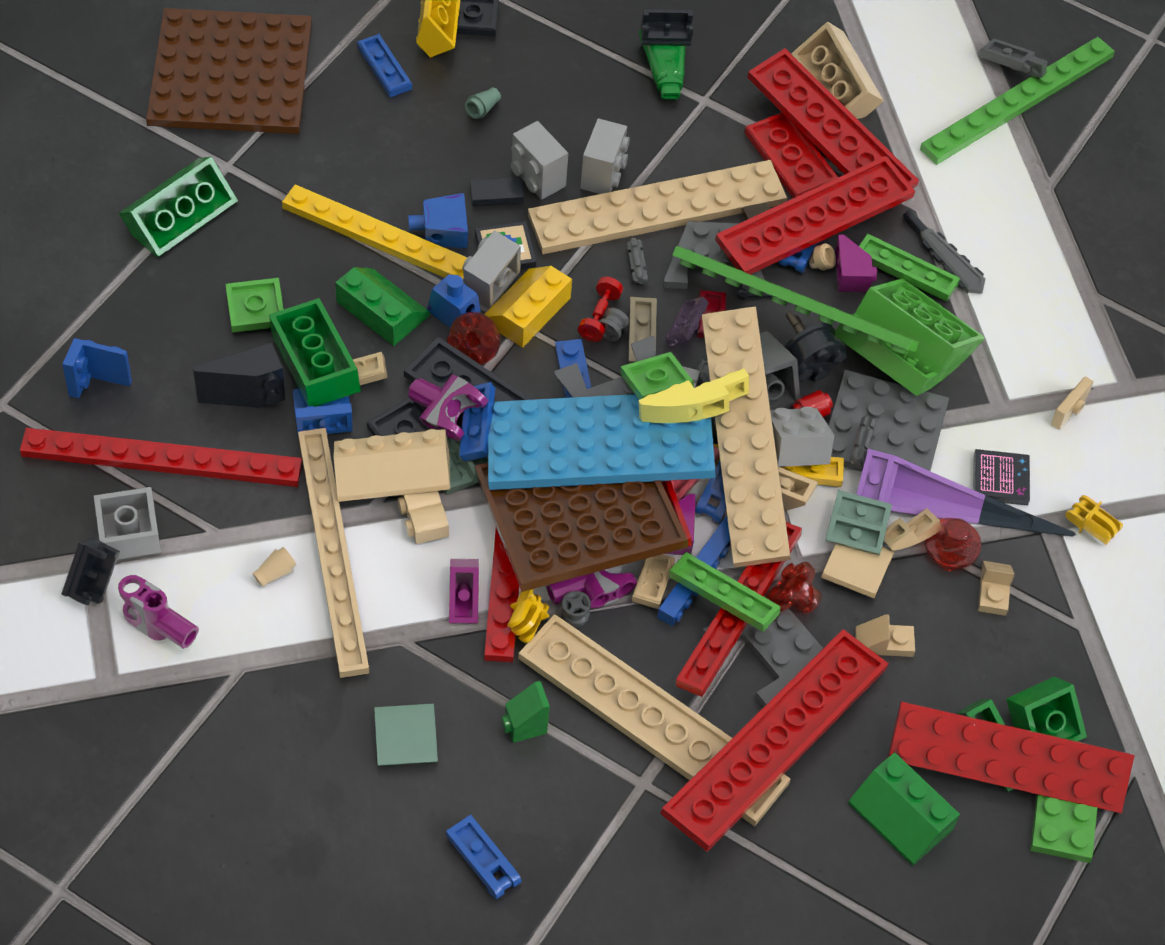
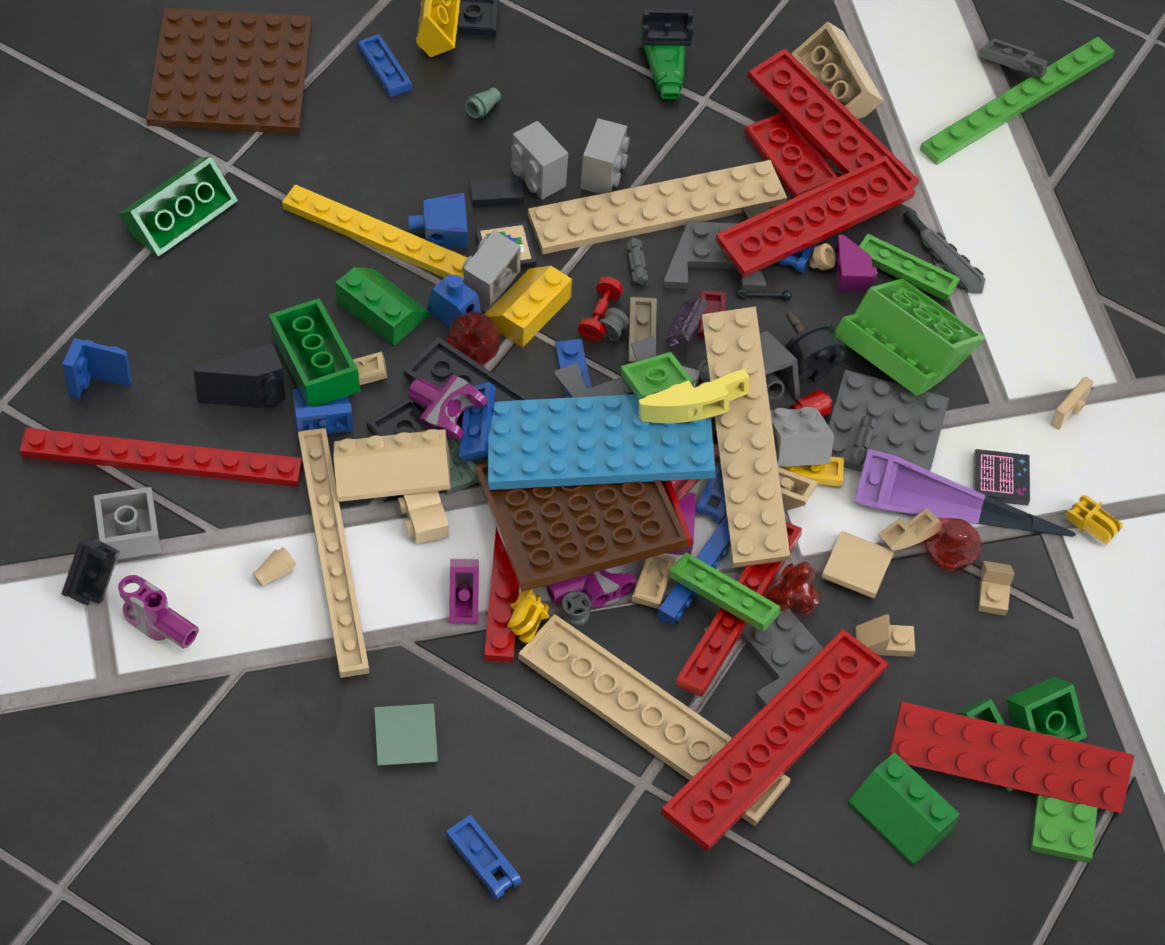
(252, 303): bright green plate -> none
(527, 714): green slope -> none
(803, 304): bright green plate -> none
(858, 522): sand green slope -> none

